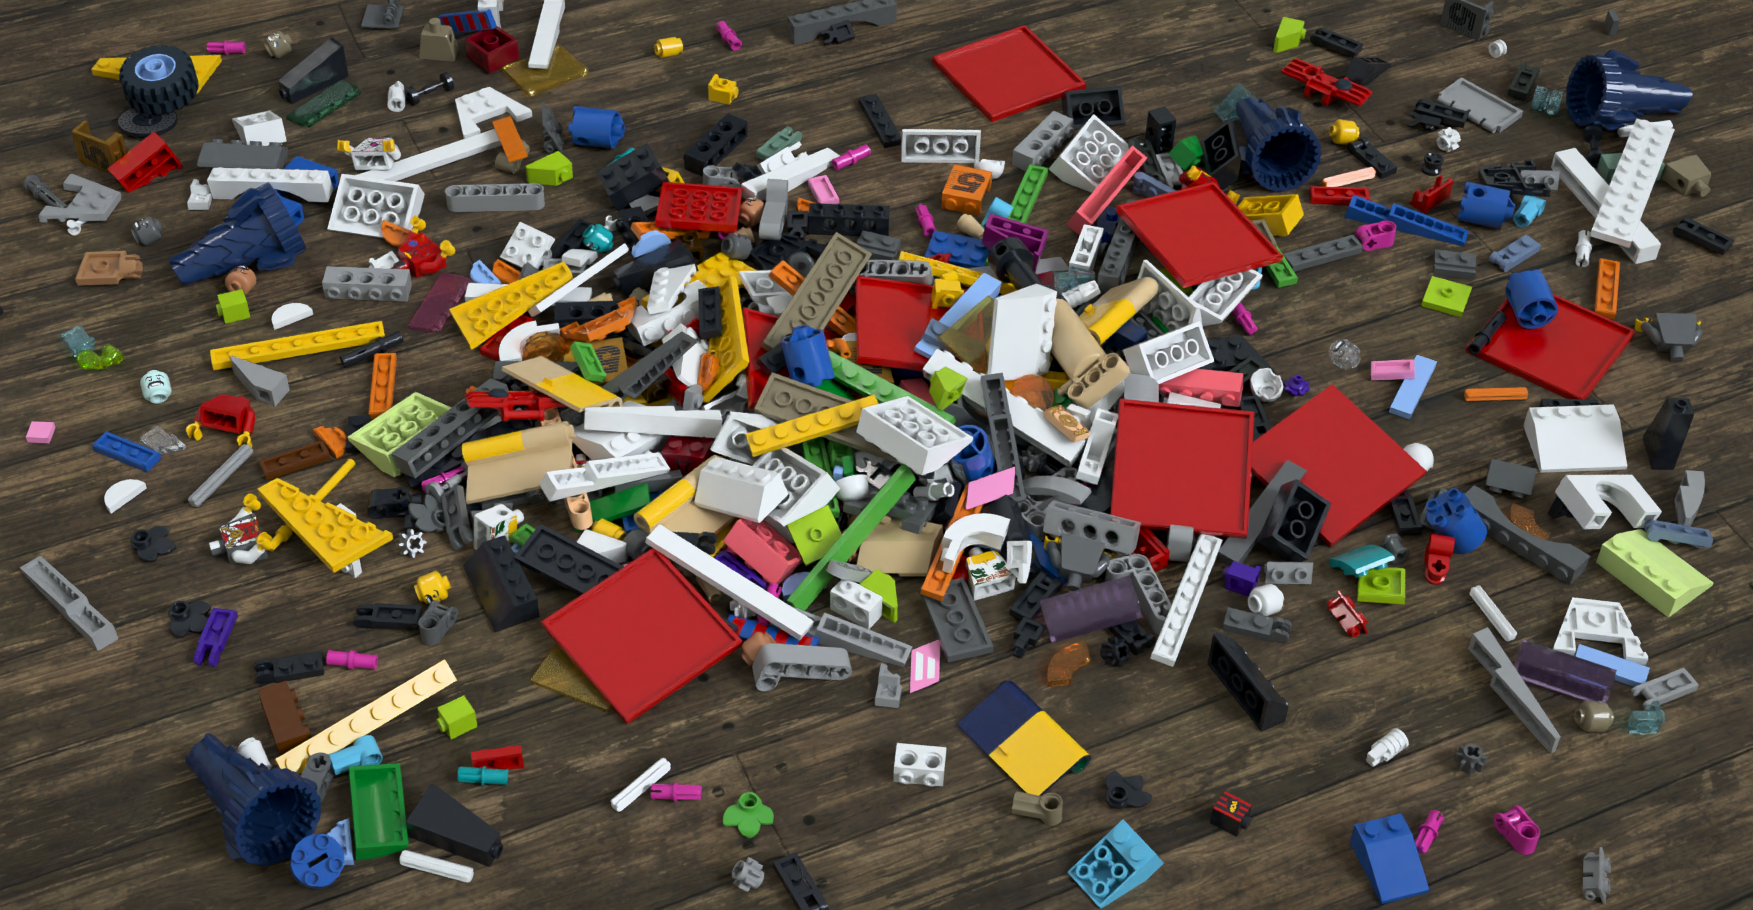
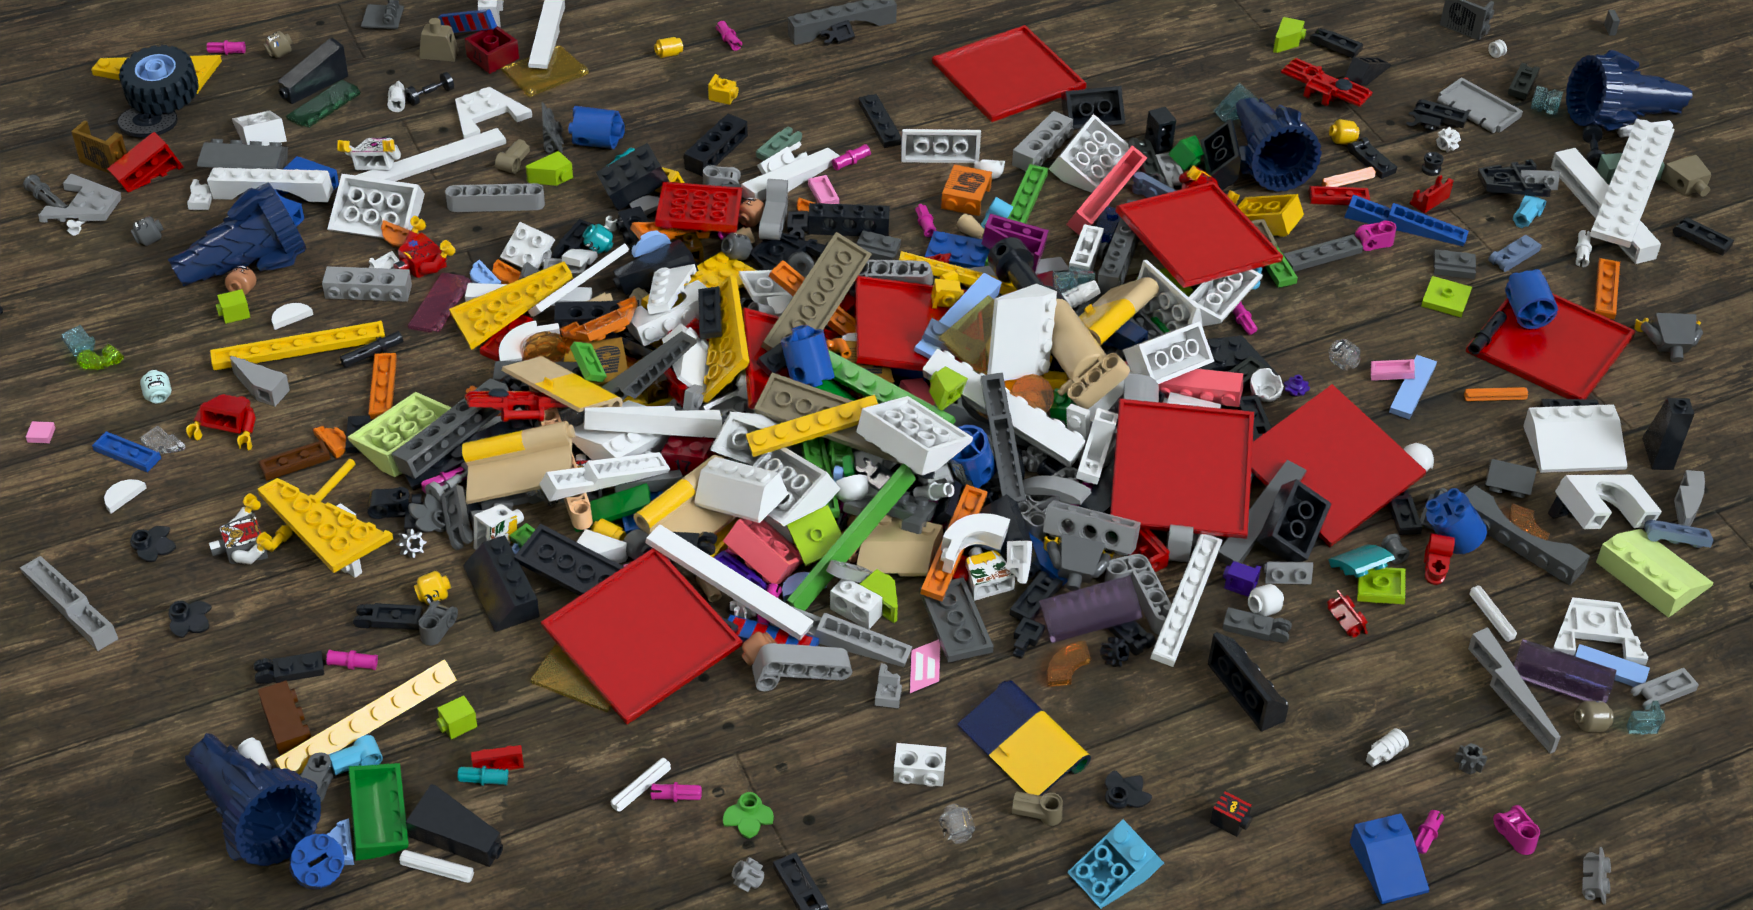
(108, 268): medium nougat plate -> none
(215, 635): dark purple hinge -> none
(220, 475): light grey axle -> none
(509, 139): orange tile -> none
(708, 370): orange tile -> none
(746, 171): black plate -> none
(957, 824): none -> clear head
(990, 488): bright pink sticker -> none
(1066, 423): light nougat tile -> none
(1485, 206): blue cylinder -> none

